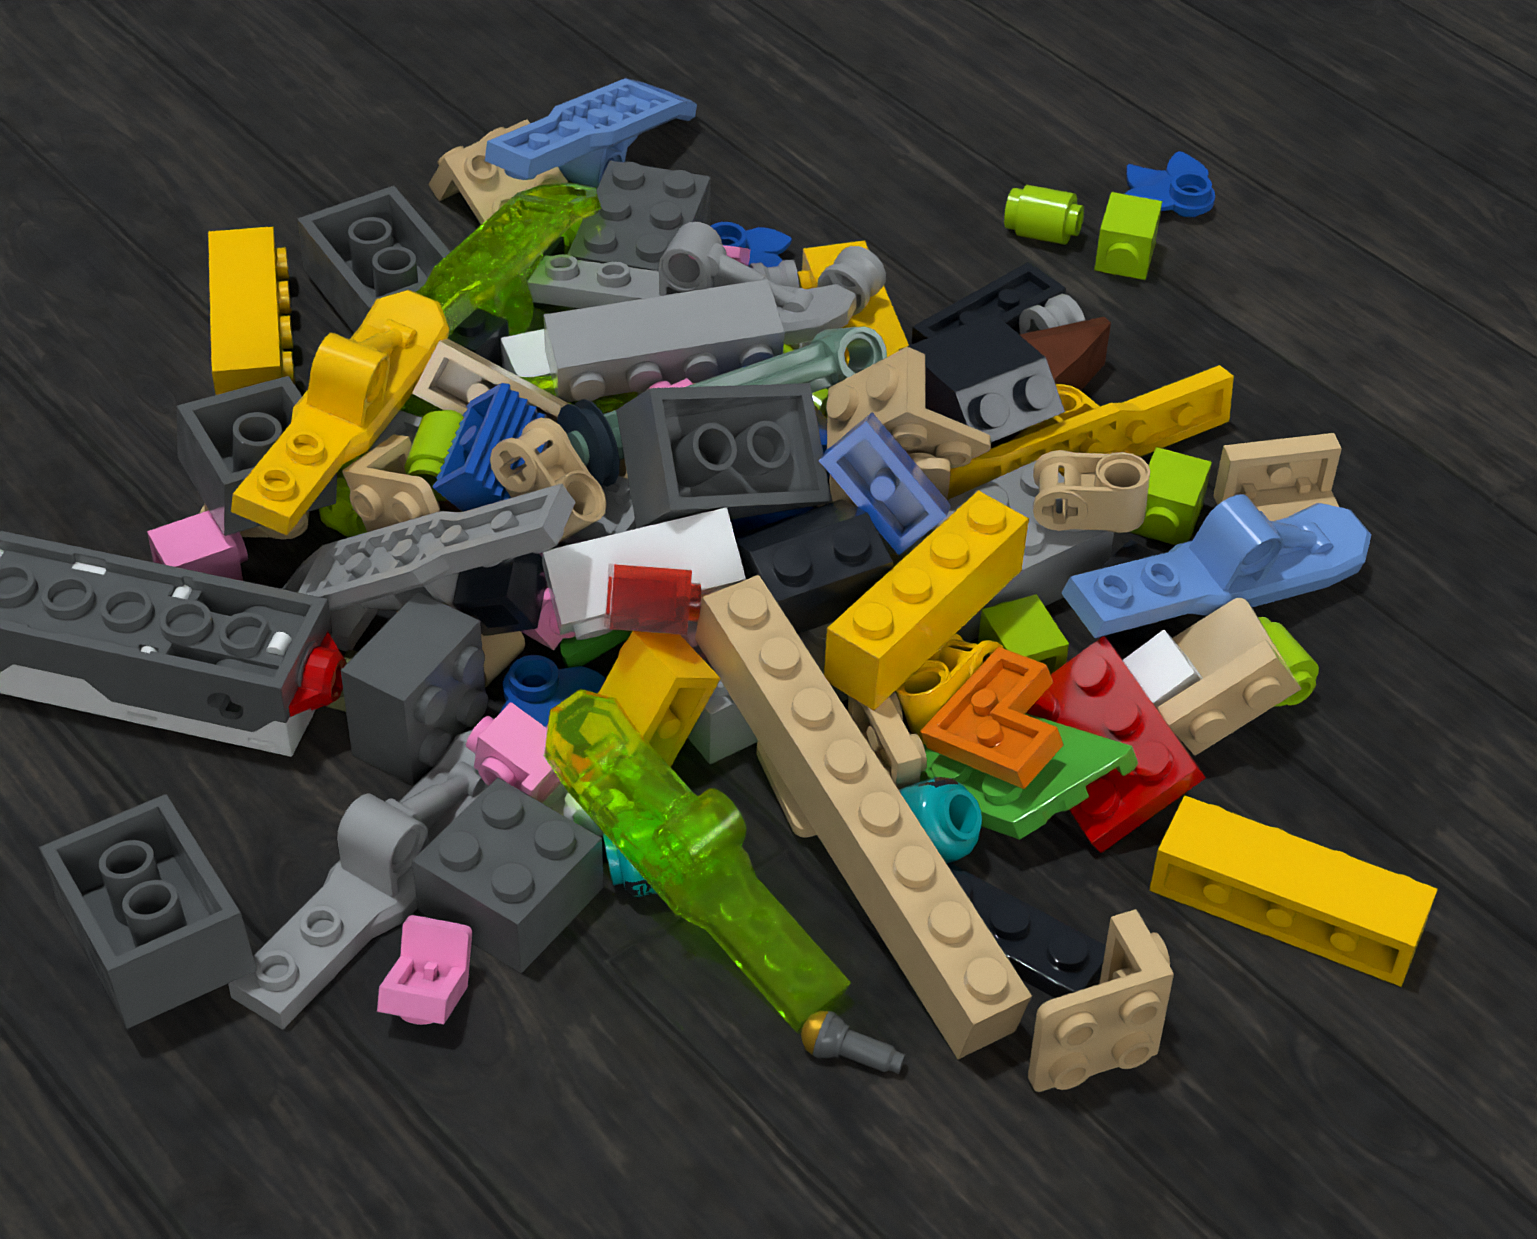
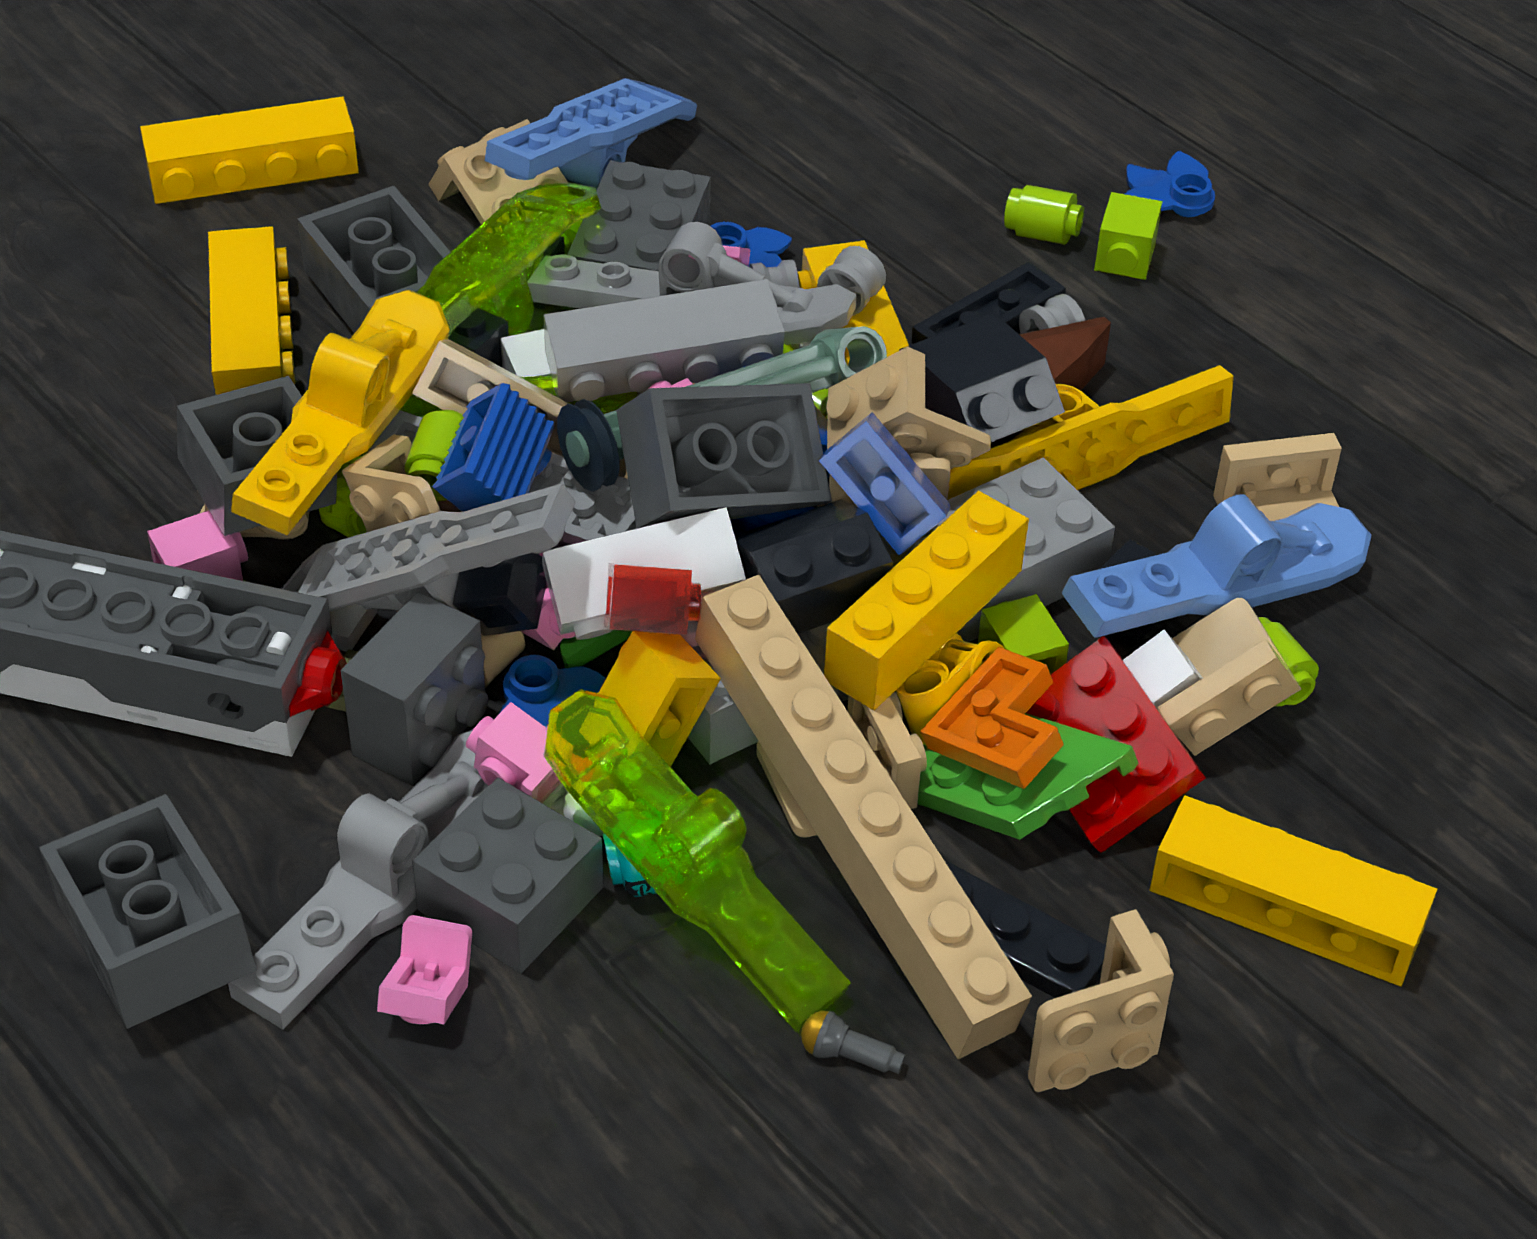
(249, 149): none -> yellow brick
(551, 467): tan piece -> none
(946, 814): teal head -> none
(1096, 491): tan piece -> none
(1174, 496): lime brick -> none

